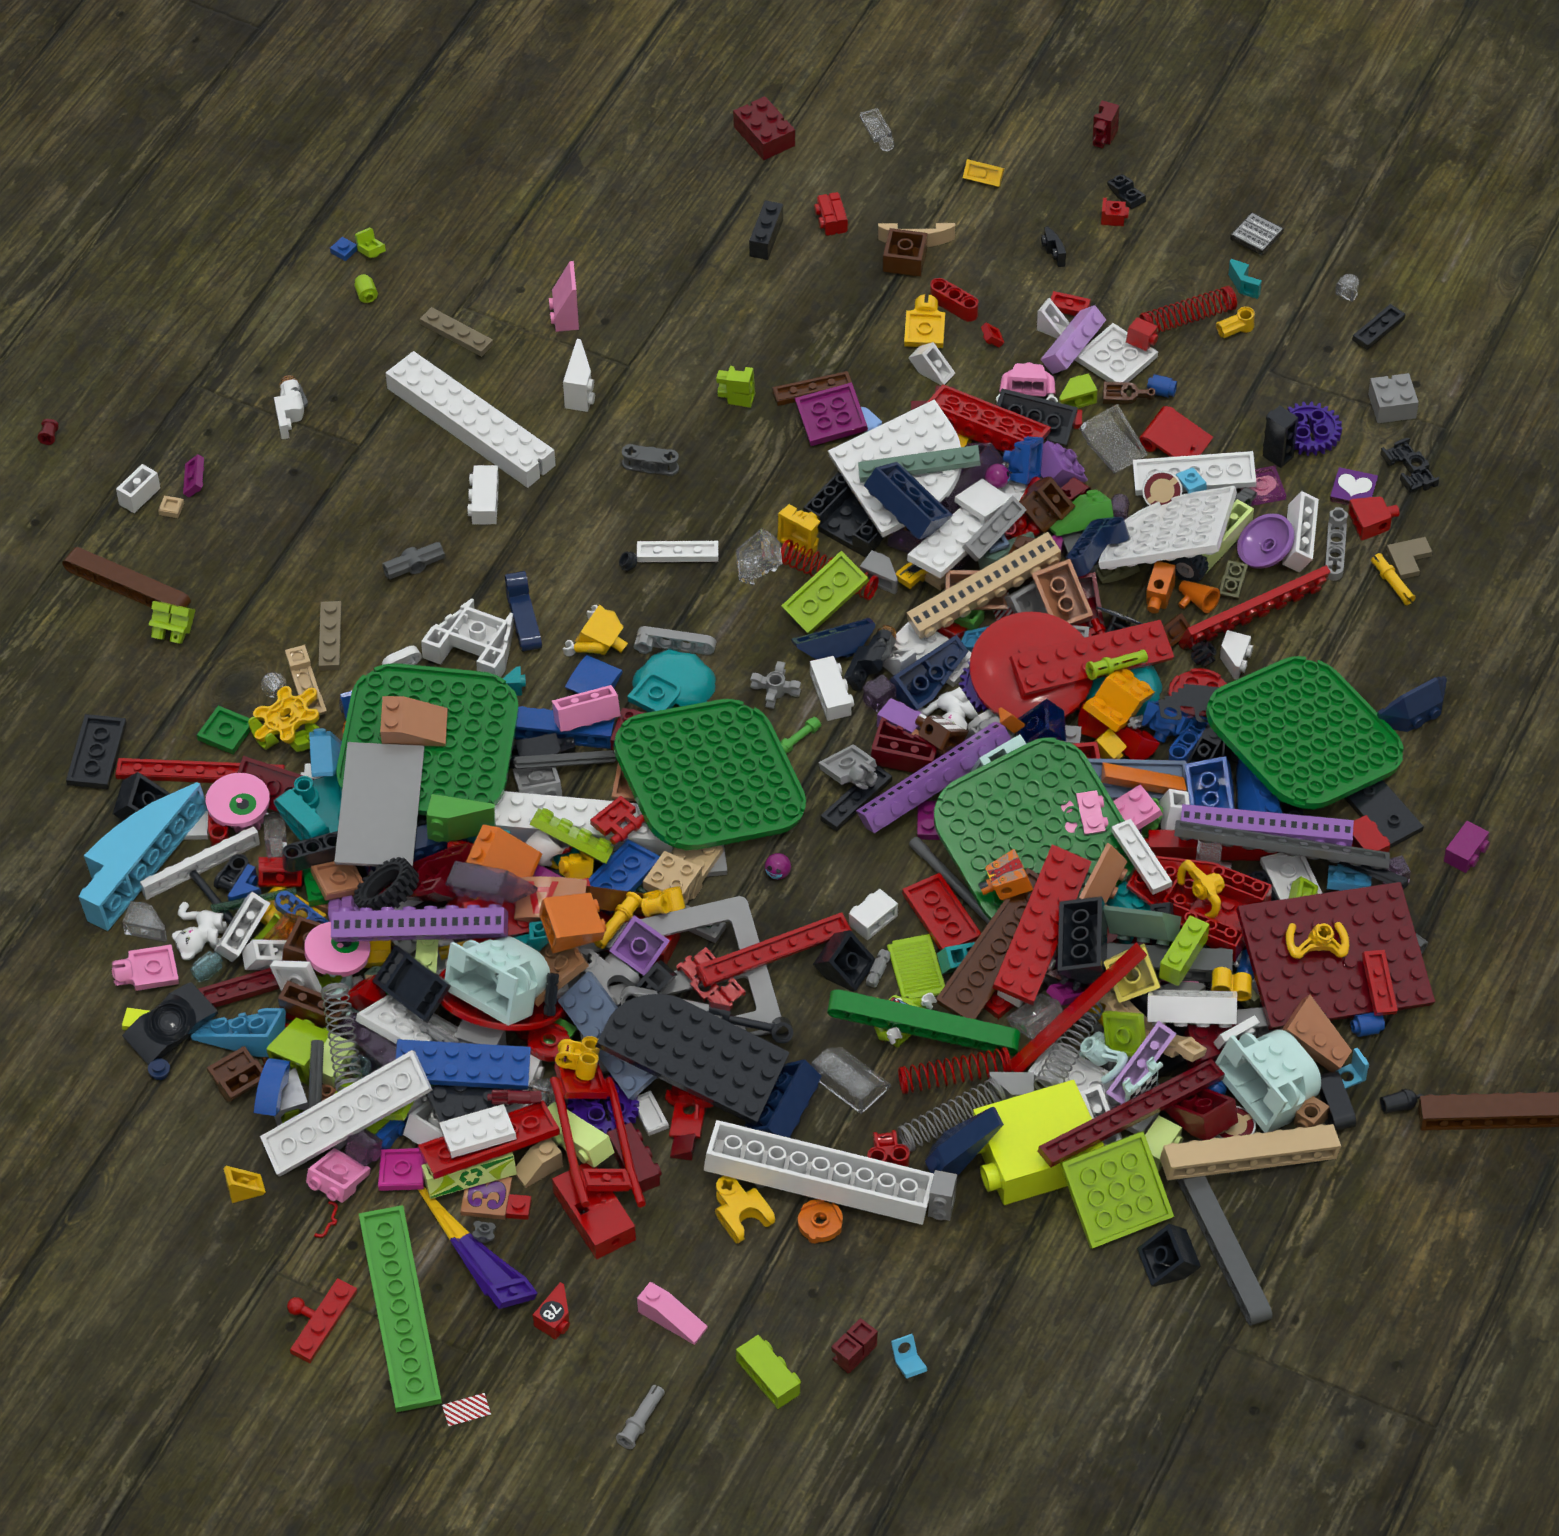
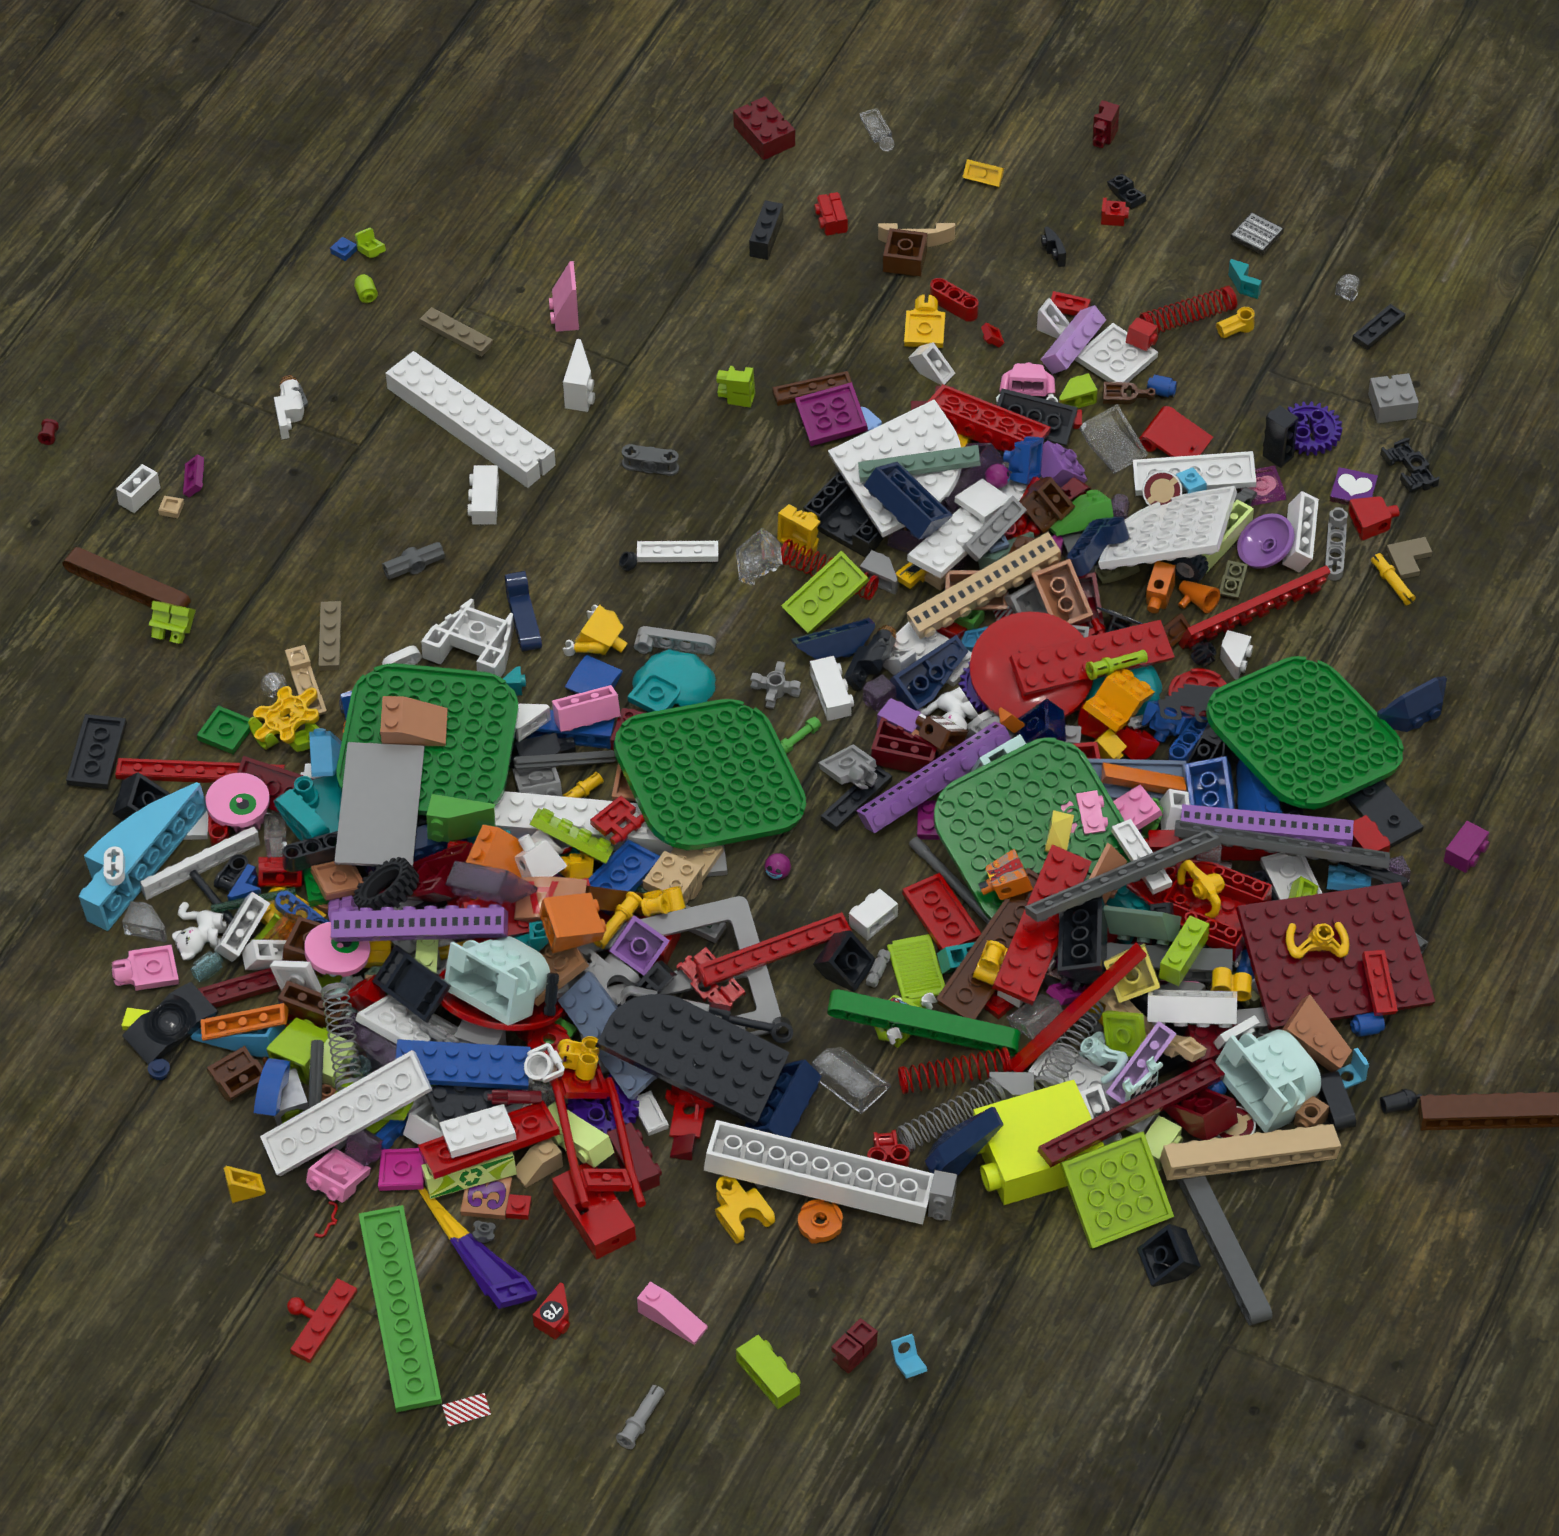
(118, 865): none -> white beam
(244, 1021): none -> orange slope
(531, 718): none -> white slope
(538, 858): none -> white torso
(541, 1066): none -> white piece
(584, 787): none -> yellow pin
(990, 962): none -> yellow piece
(1059, 830): none -> light yellow slope
(1122, 875): none -> dark grey plate

